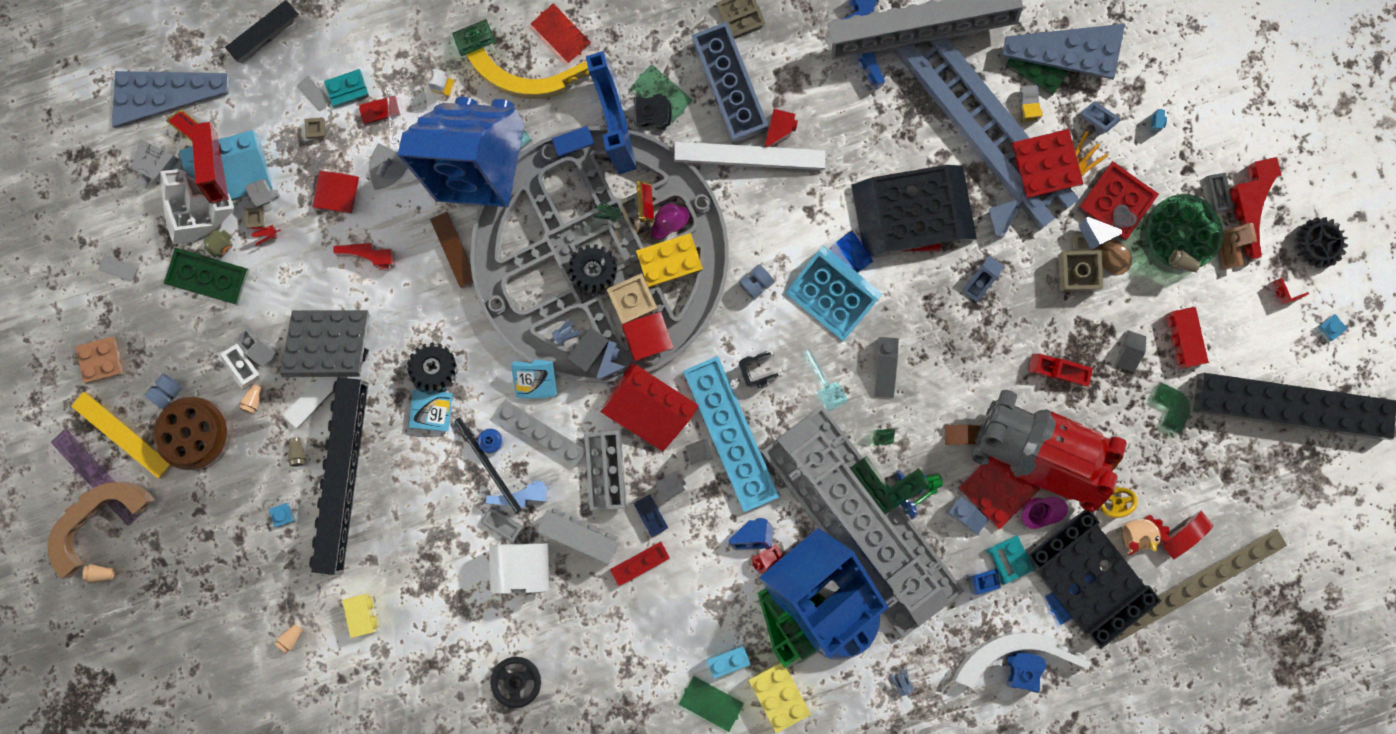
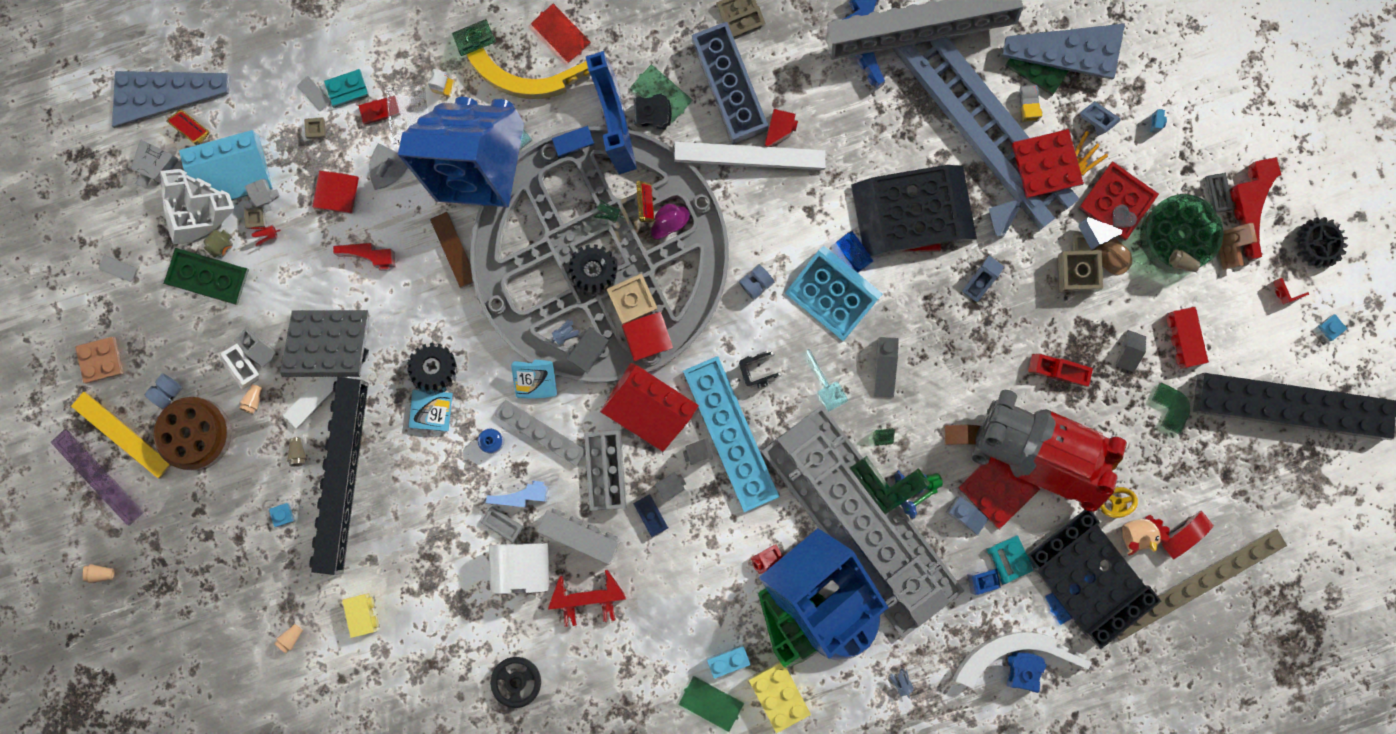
(60, 541): medium nougat arch -> none
(208, 163): red slope -> none
(267, 27): black slope -> none
(468, 435): black bar -> none
(603, 597): none -> red hose
(607, 367): sand blue slope -> none
(639, 563): red plate -> none
(669, 260): yellow plate -> none
(753, 535): blue slope -> none
(1044, 512): magenta piece -> none

